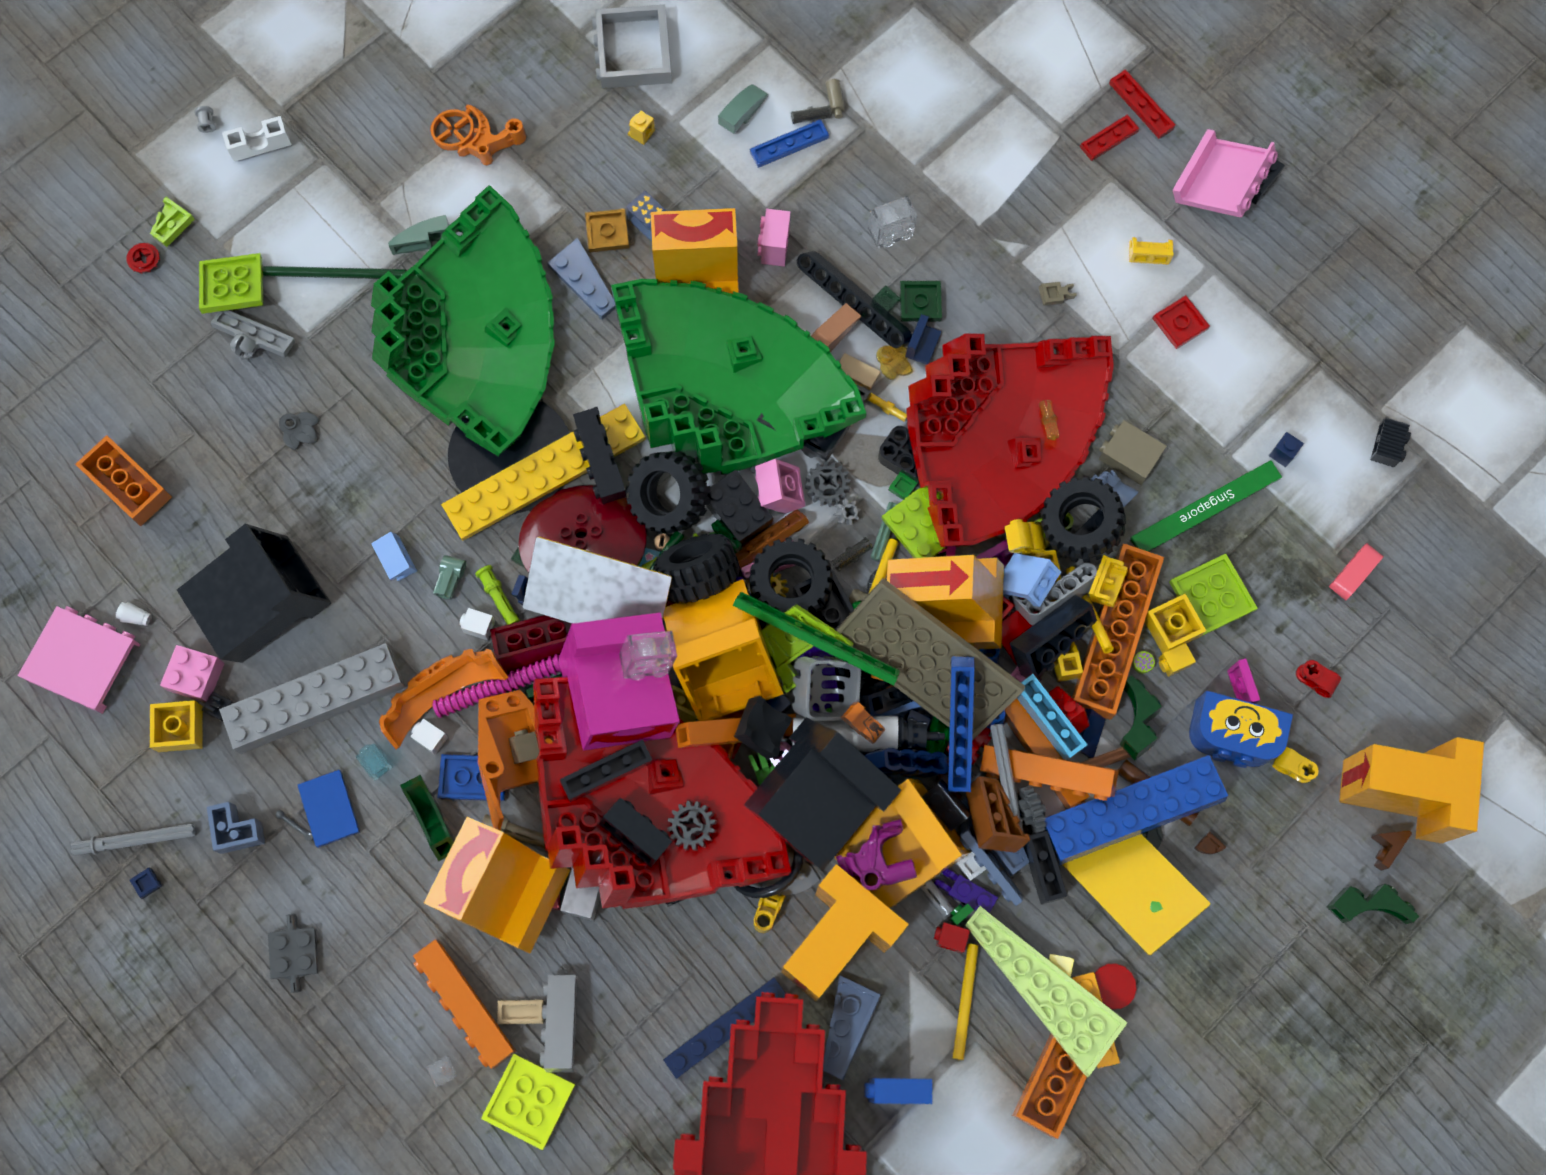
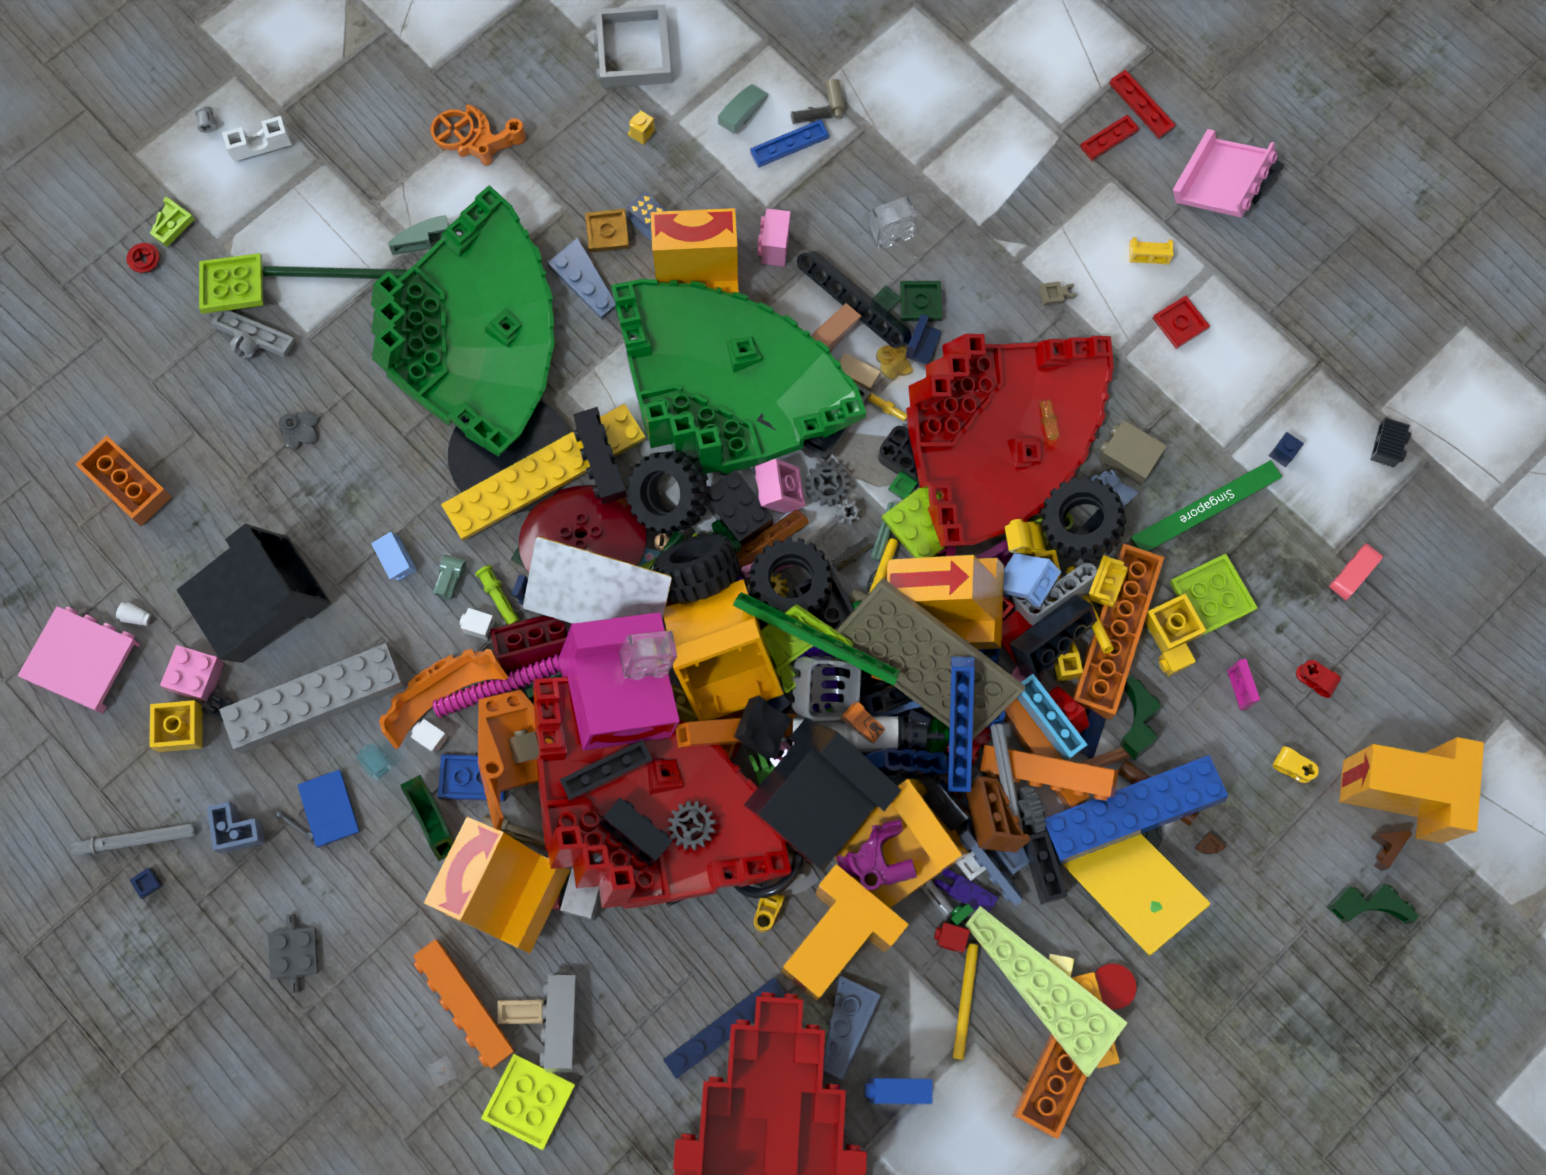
(1143, 662): lime tile -> none
(1238, 730): blue brick -> none

